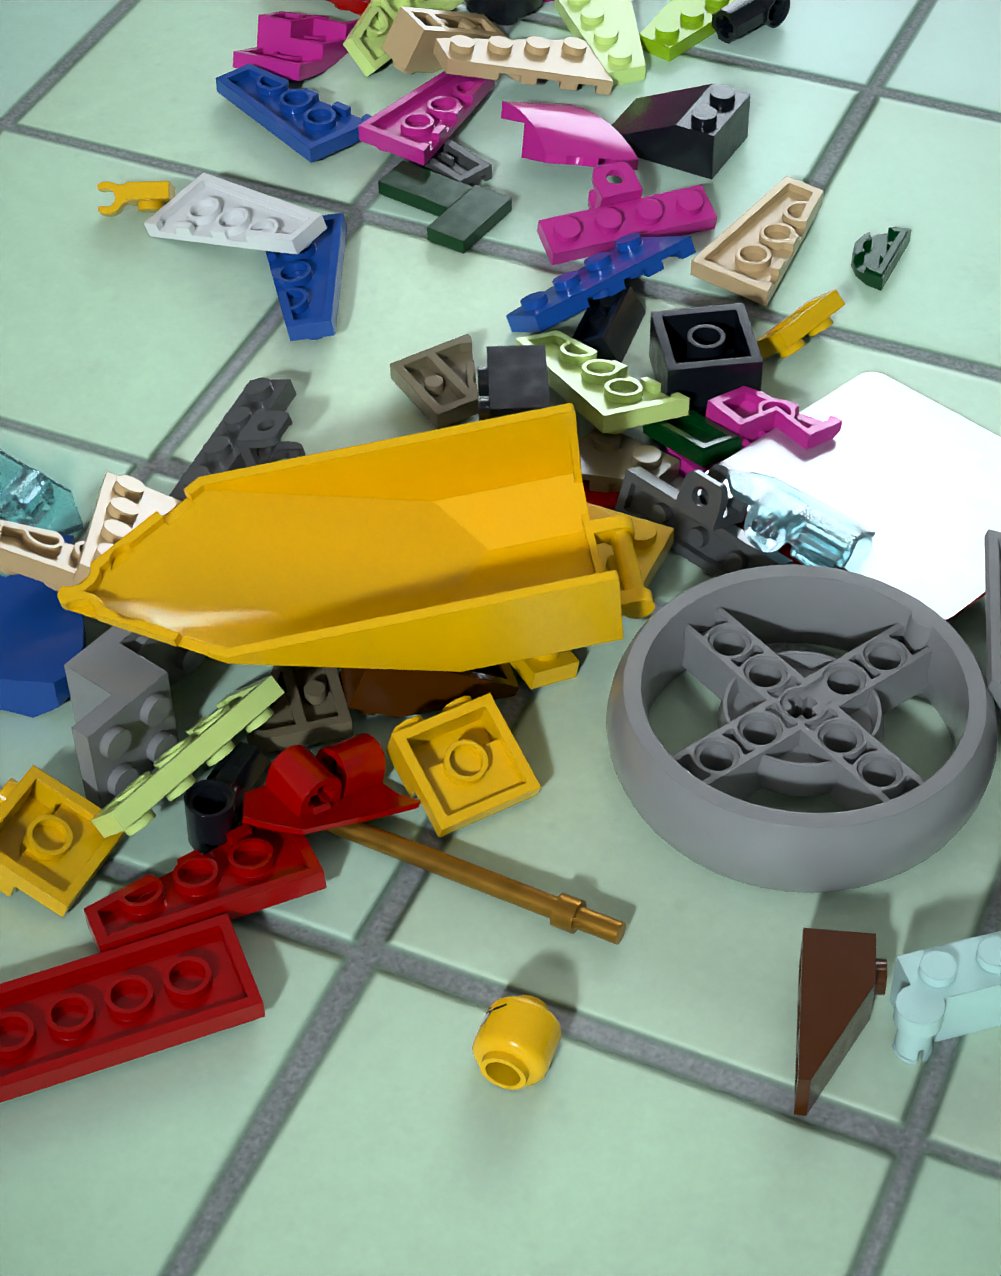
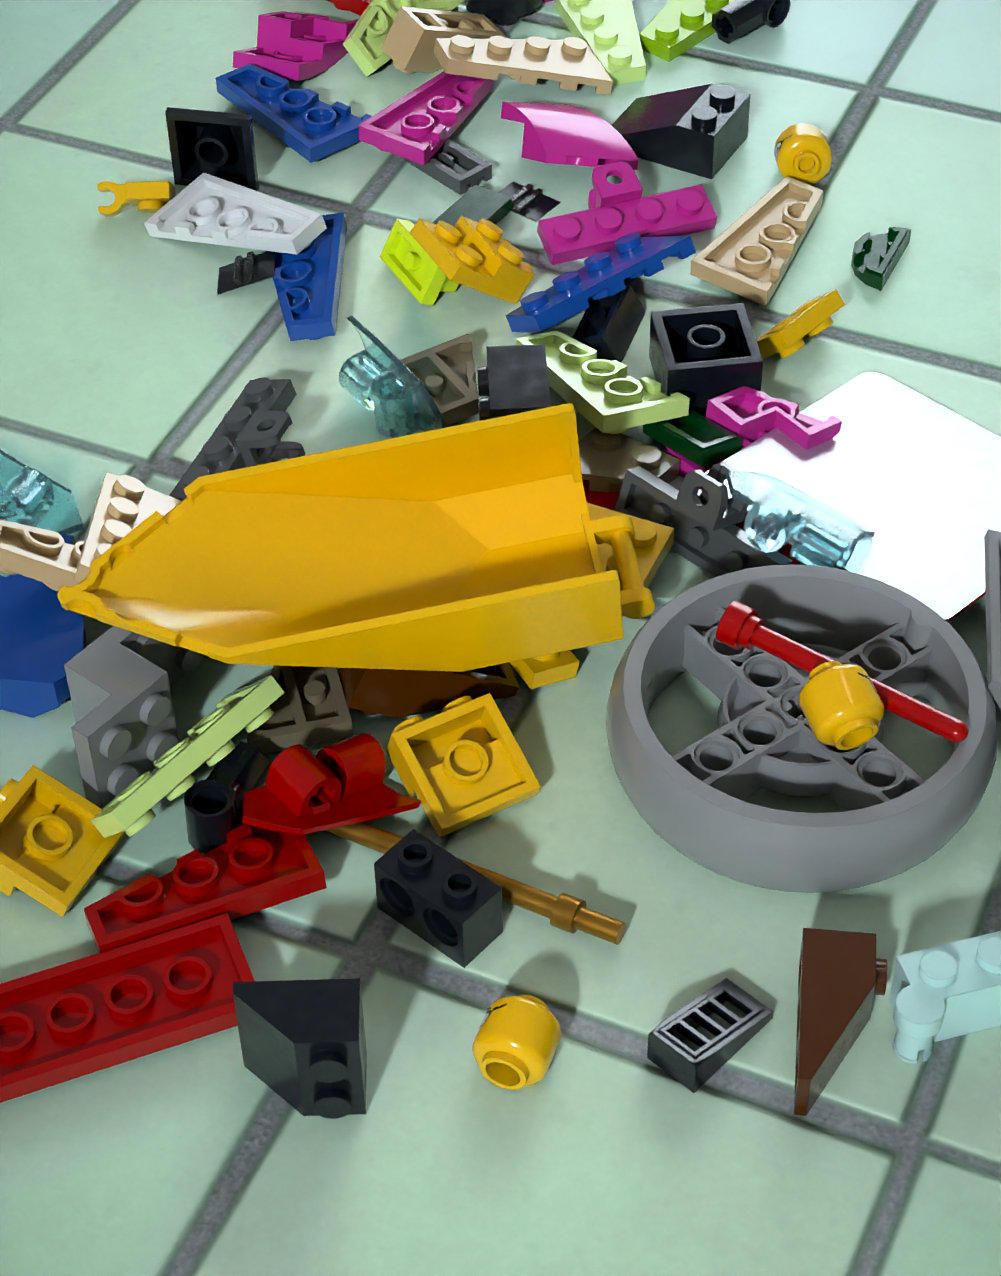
(213, 145): none -> black slope
(246, 271): none -> black piece
(306, 1042): none -> black slope
(388, 388): none -> clear light blue panel
(414, 265): none -> neon yellow hinge
(421, 188): dark green tile -> none
(439, 897): none -> black brick
(476, 256): none -> yellow plate
(528, 201): none -> piece
(696, 1067): none -> black slope
(743, 628): none -> red piece
(803, 153): none -> yellow head
(841, 705): none -> yellow head

